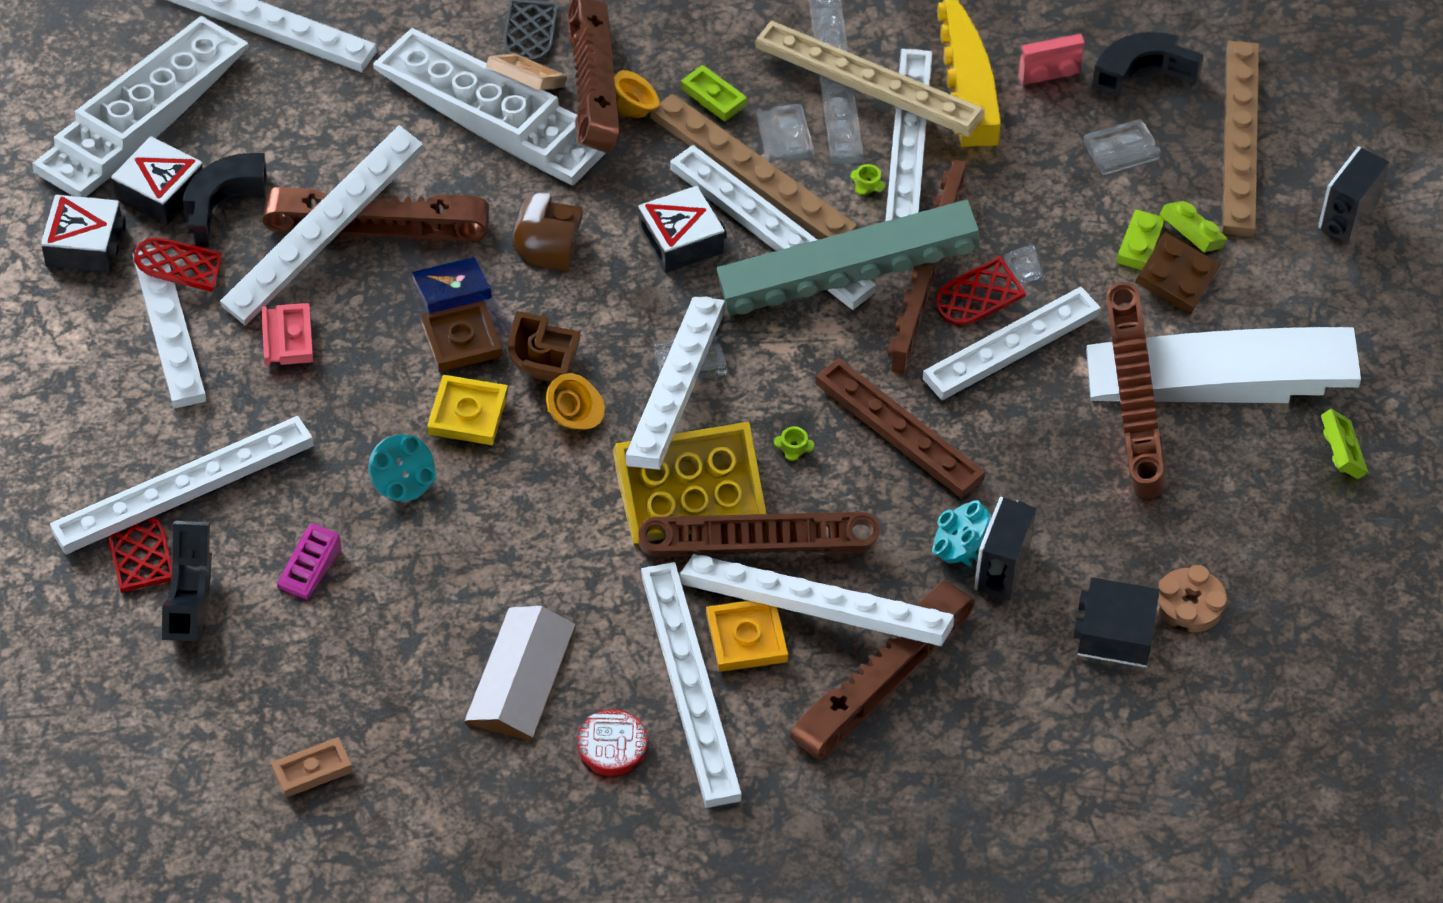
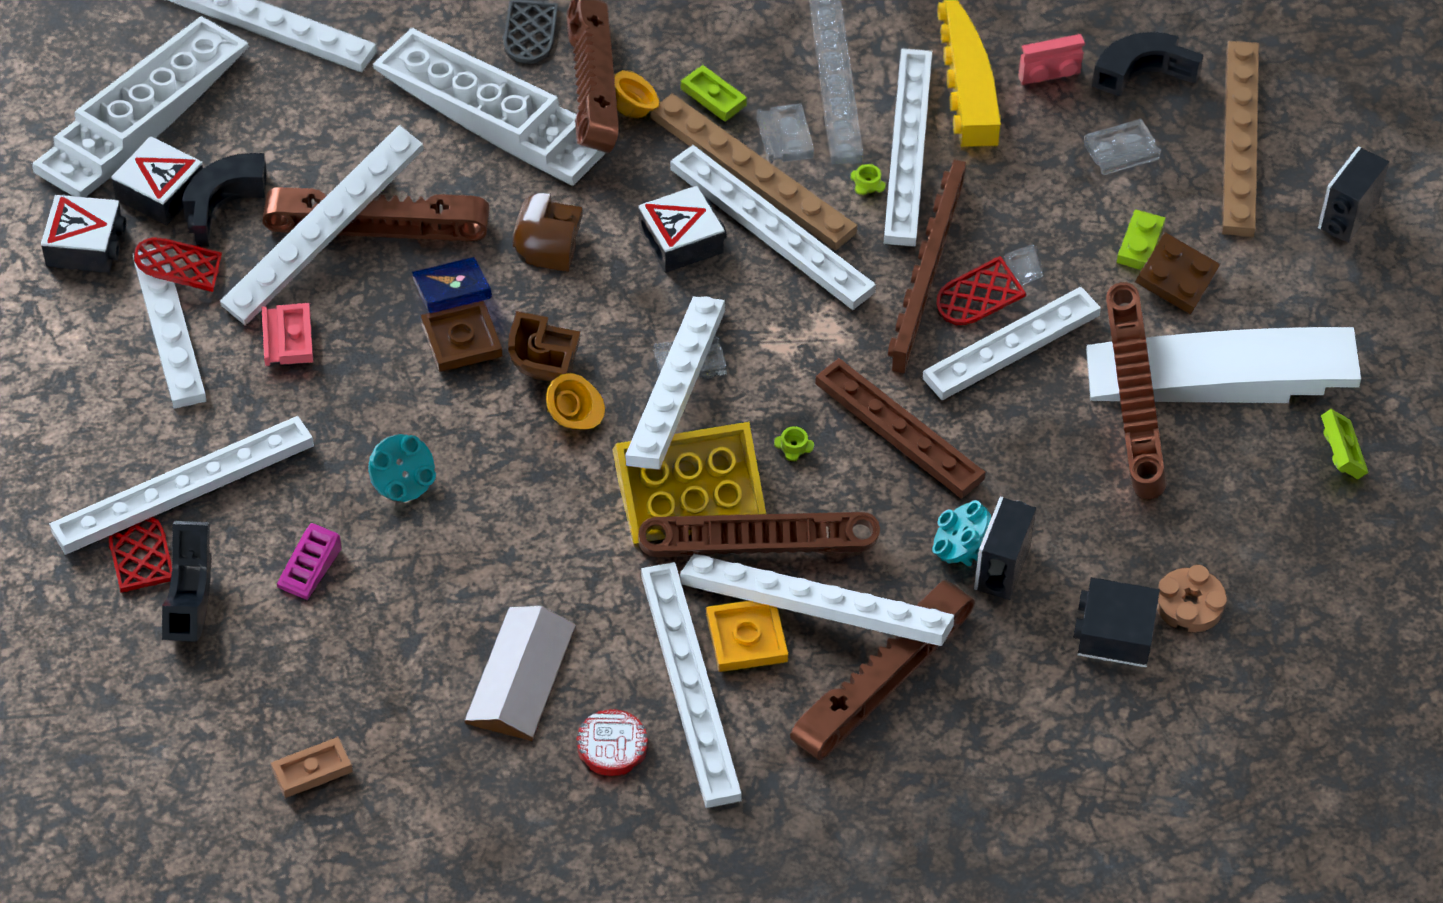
(467, 410): yellow plate -> none
(526, 71): light nougat tile -> none
(848, 257): sand green brick -> none
(870, 78): tan tile -> none
(1193, 226): lime plate -> none

